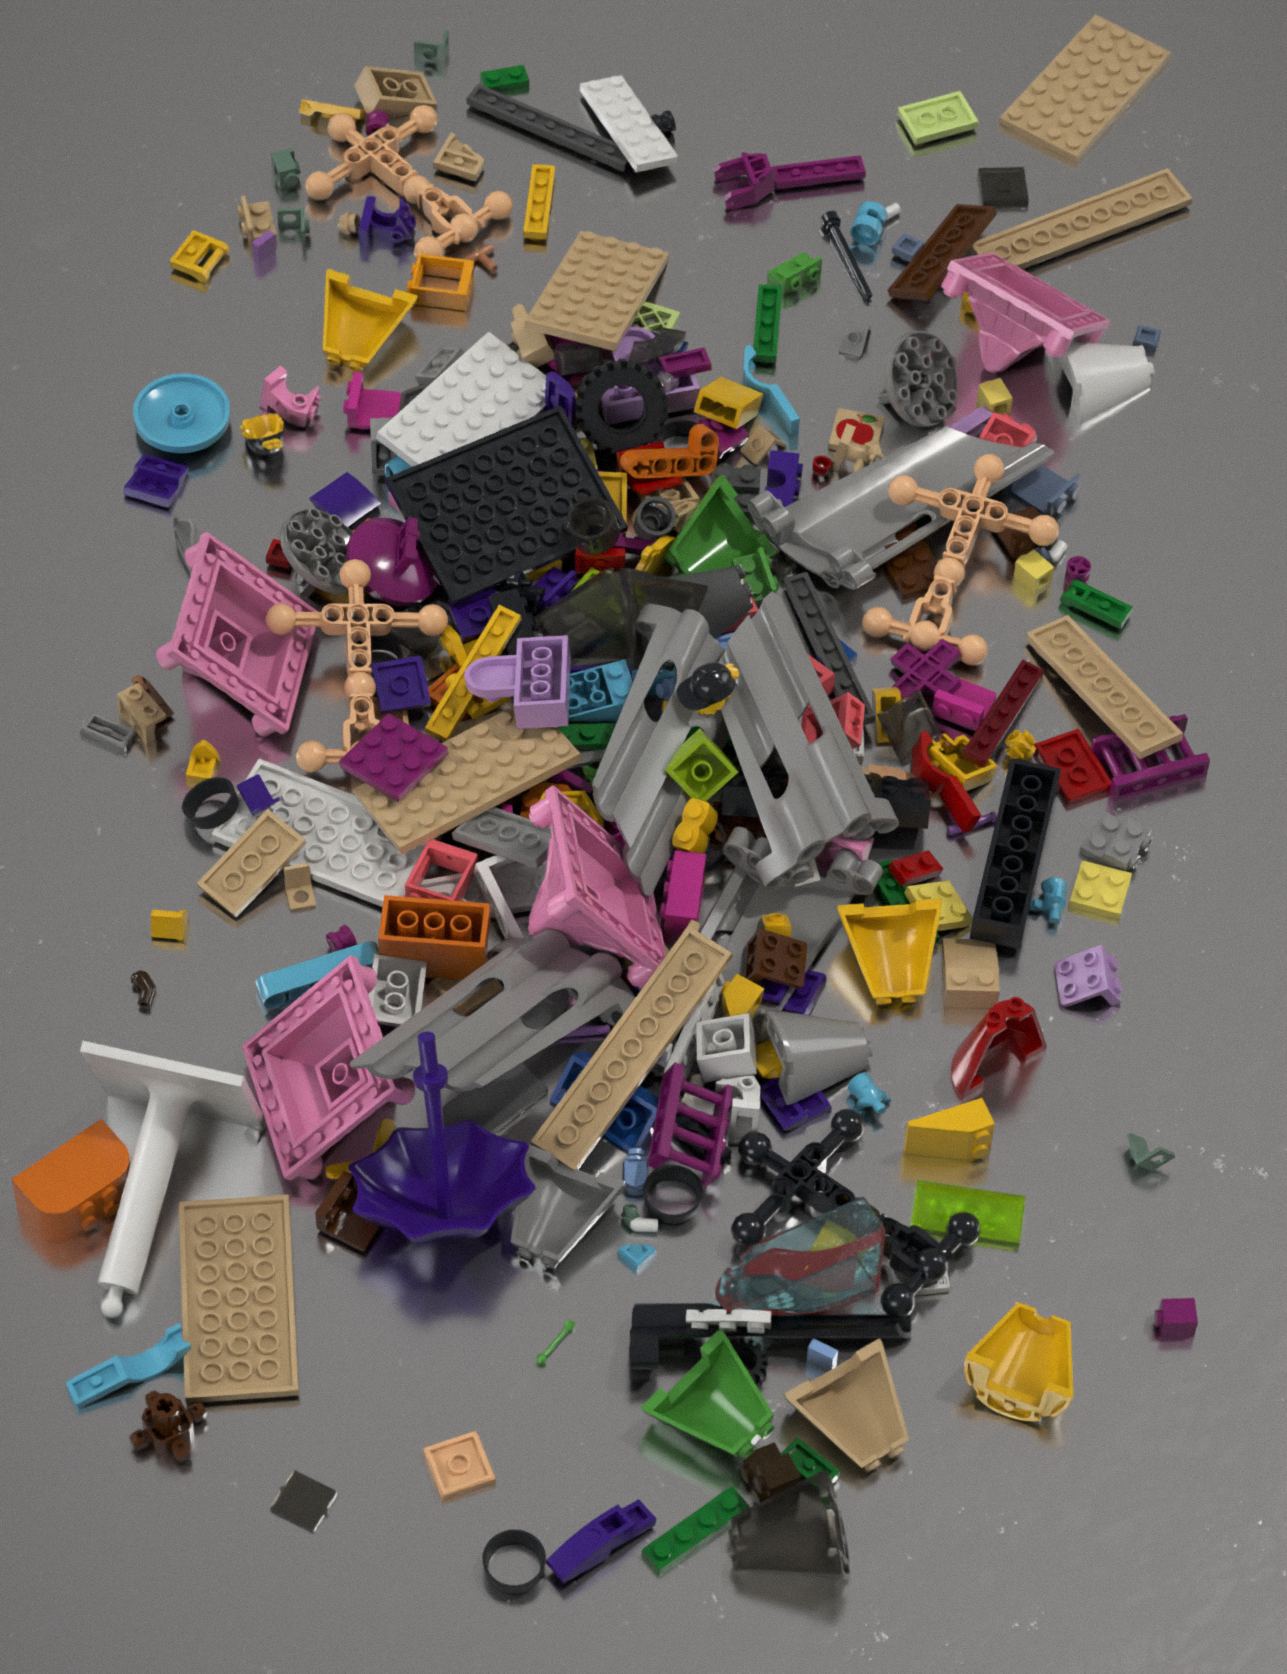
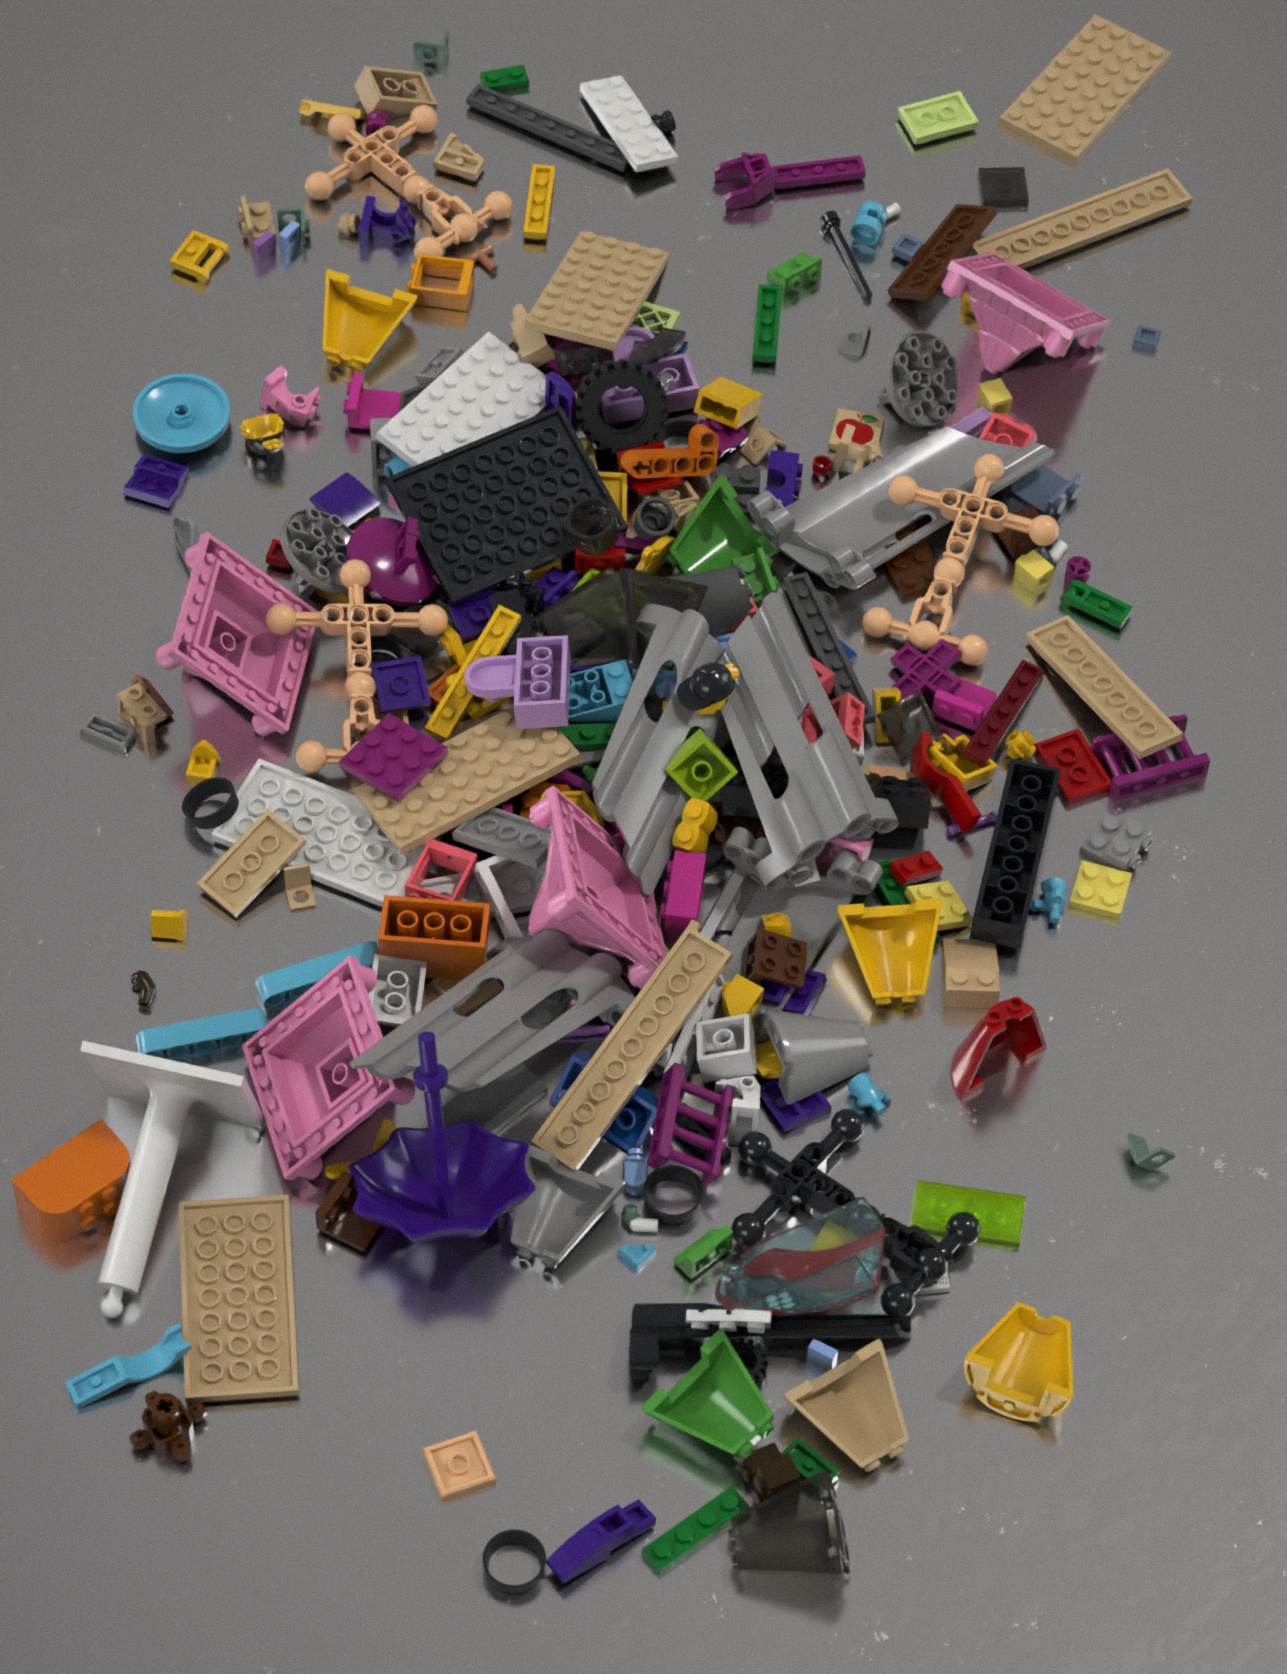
(201, 1035): none -> medium azure beam
(256, 795): dark purple bracket -> none
(285, 168): sand green brick -> none
(289, 237): none -> light blue tile
(303, 1500): clear smoke piece -> none
(341, 939): magenta wheel -> none
(569, 1326): bright green hinge -> none
(686, 363): magenta tile -> none
(704, 1251): none -> bright green bracket
(772, 395): medium azure piece -> none
(952, 1133): yellow slope -> none
(1087, 976): lavender bracket -> none
(1103, 375): white cone -> none
(1176, 1317): magenta brick -> none

